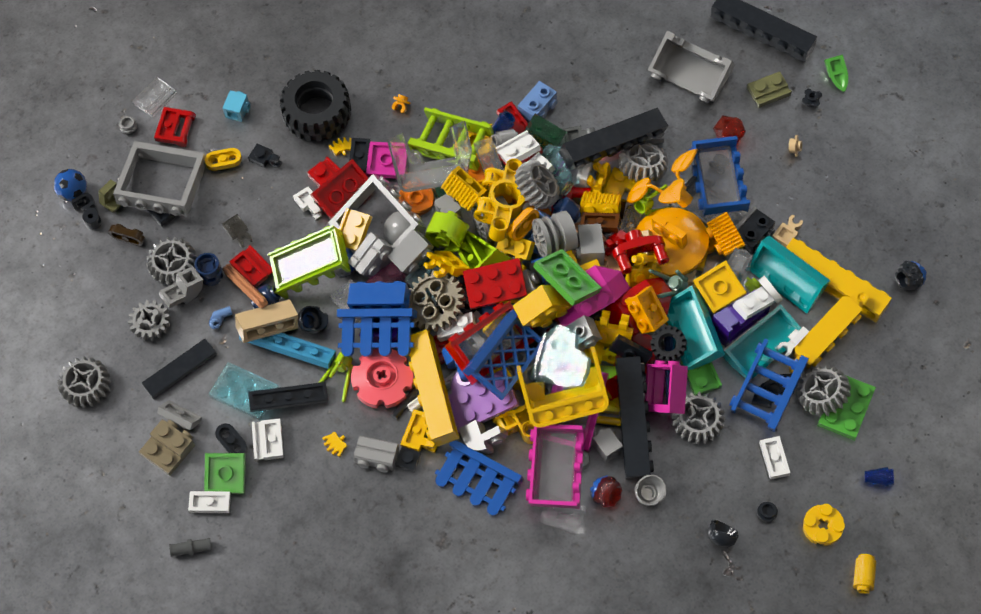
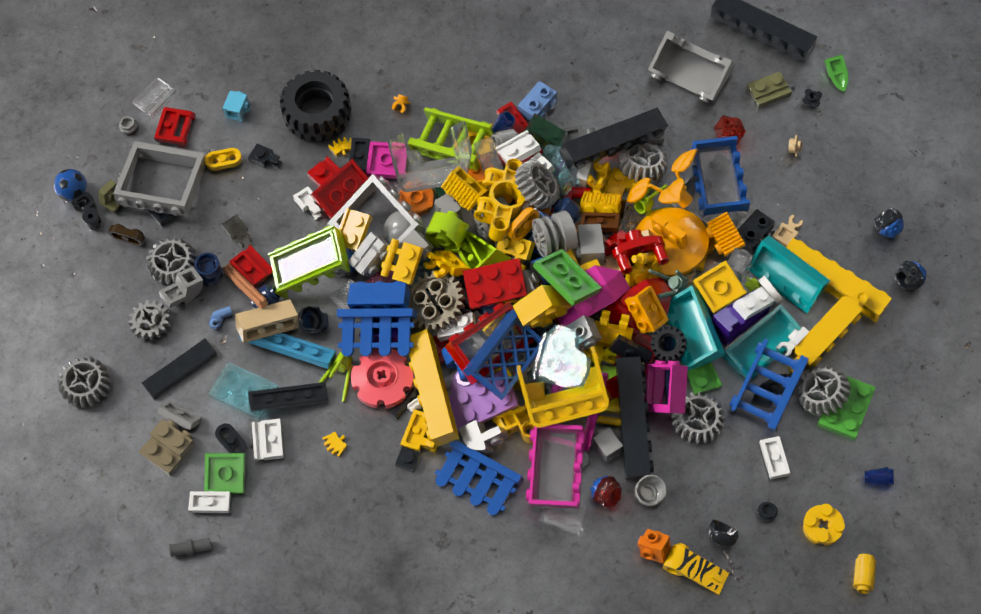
(376, 454): light grey brick -> none
(407, 262): none -> yellow plate
(654, 545): none -> orange brick
(687, 563): none -> yellow door
(889, 223): none -> piece

